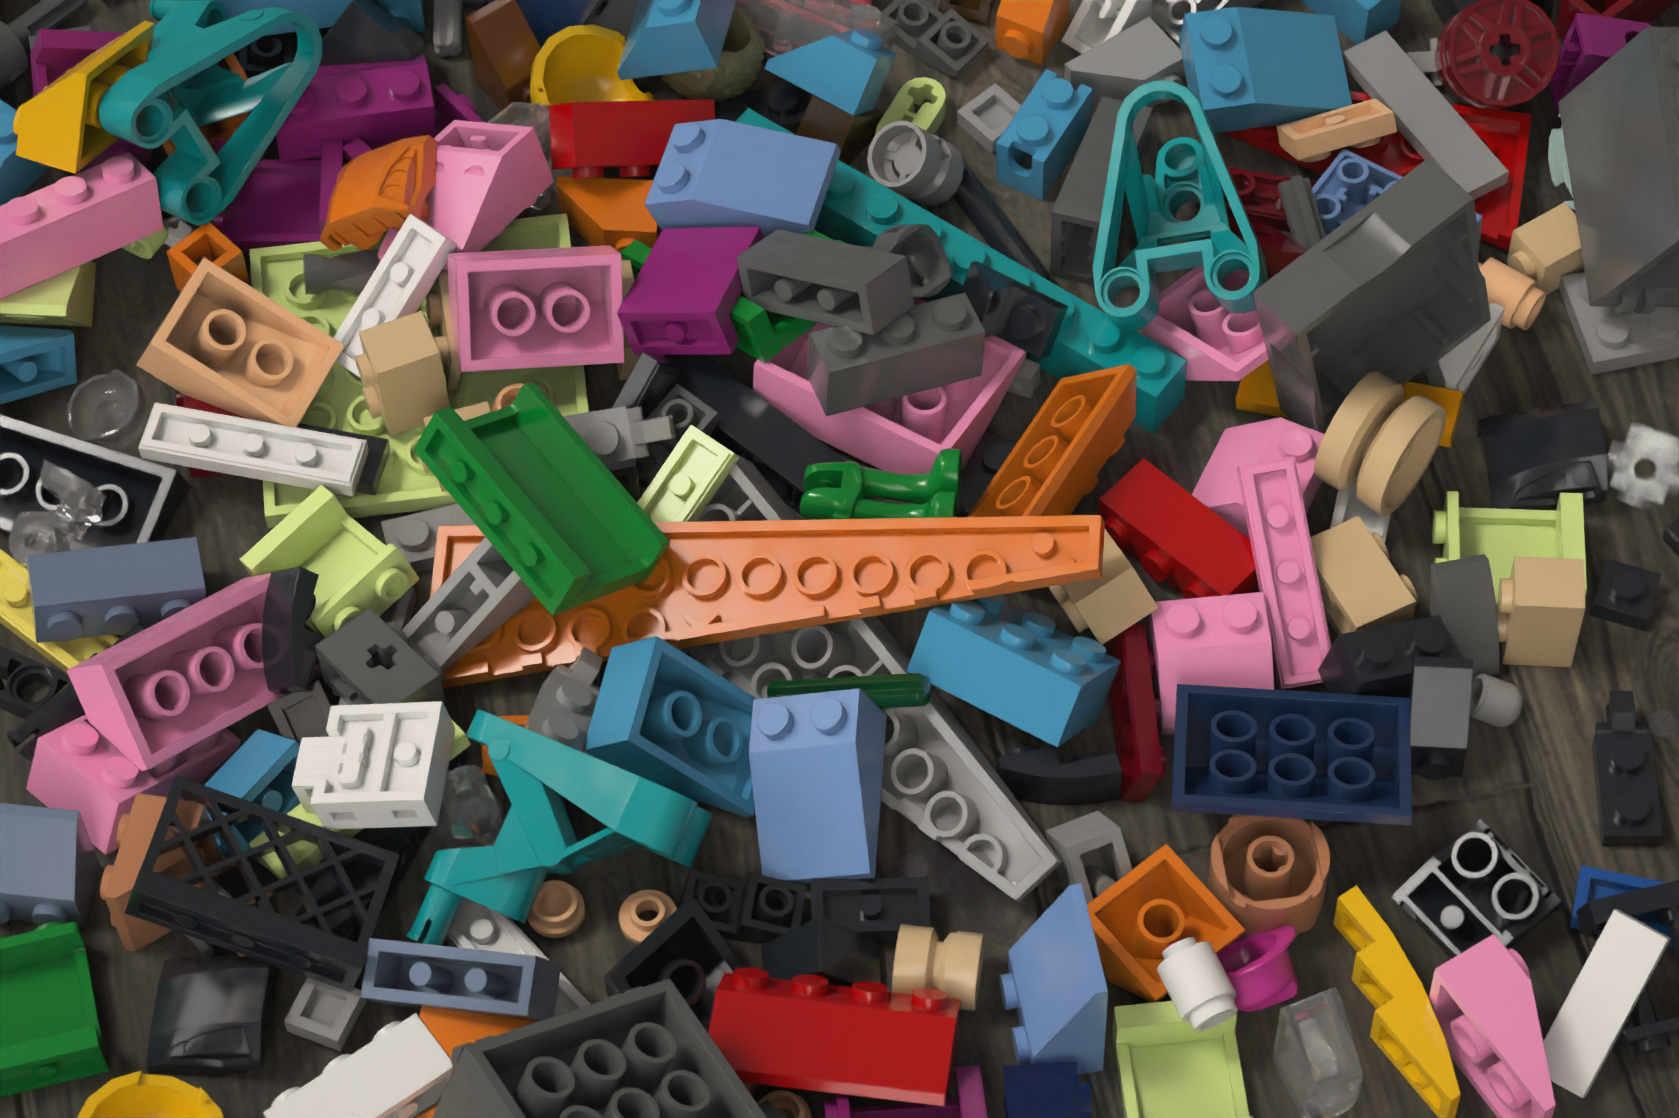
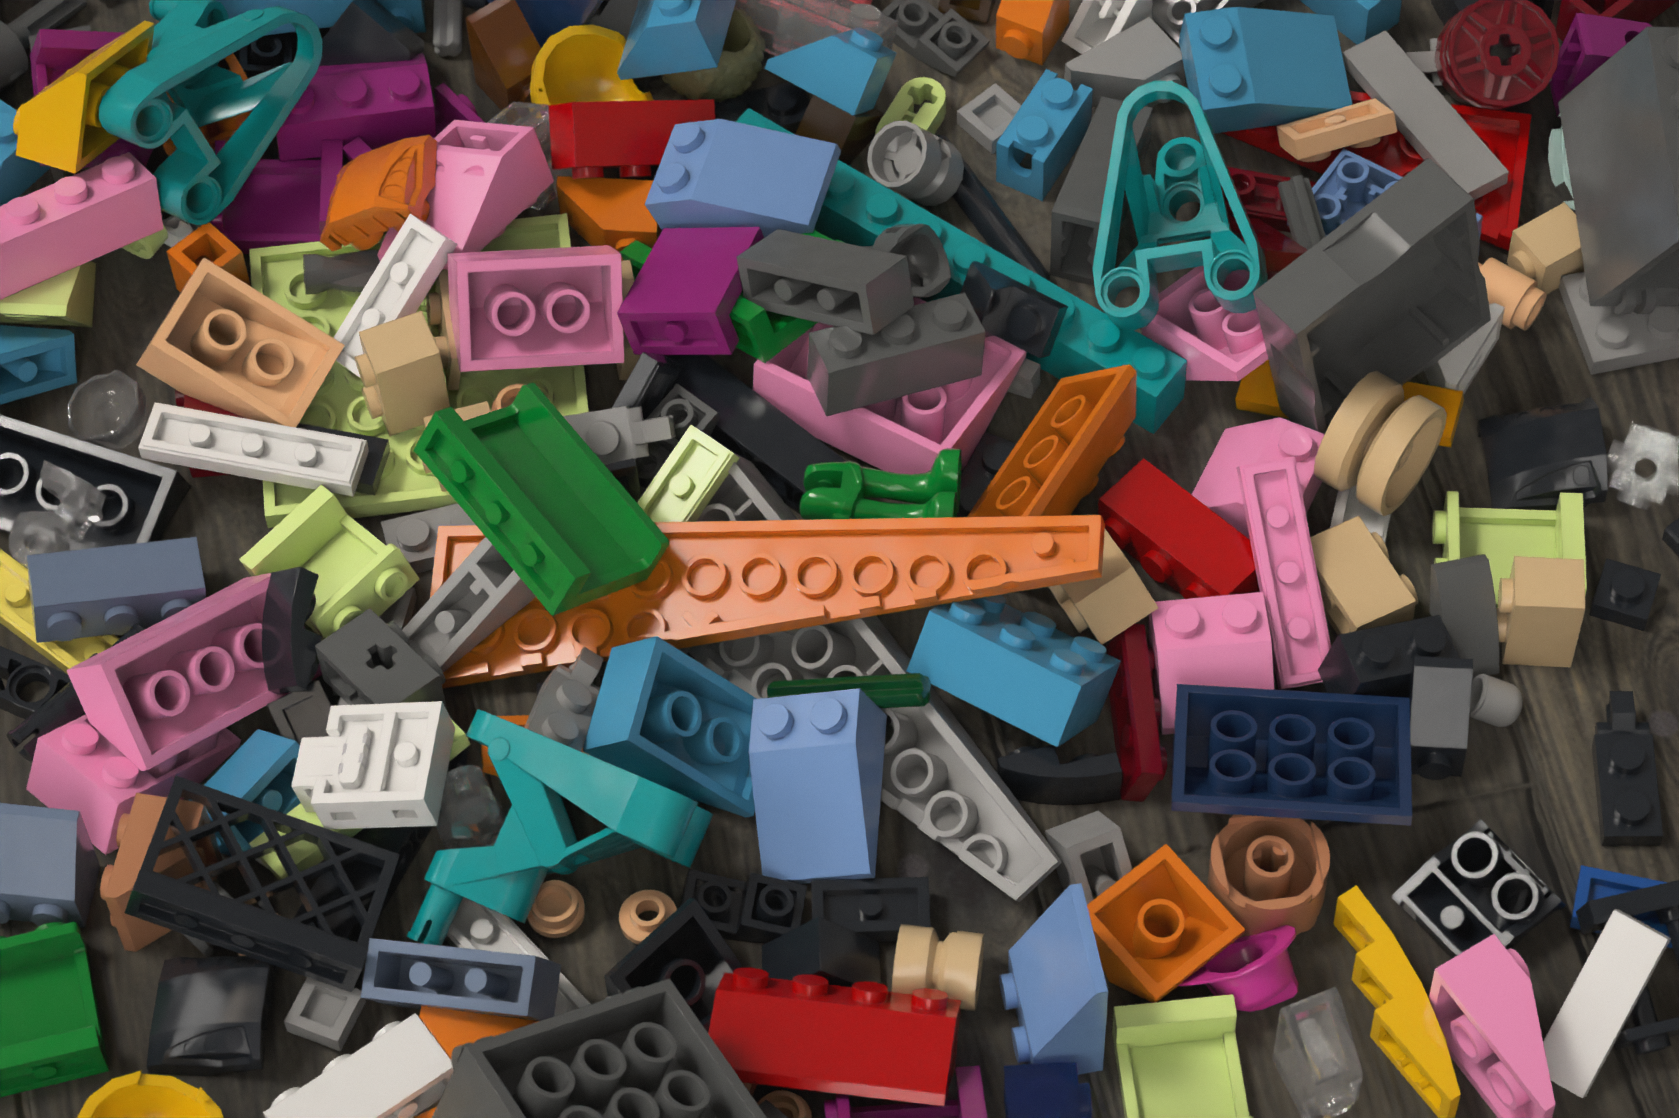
(1197, 984): white brick -> none

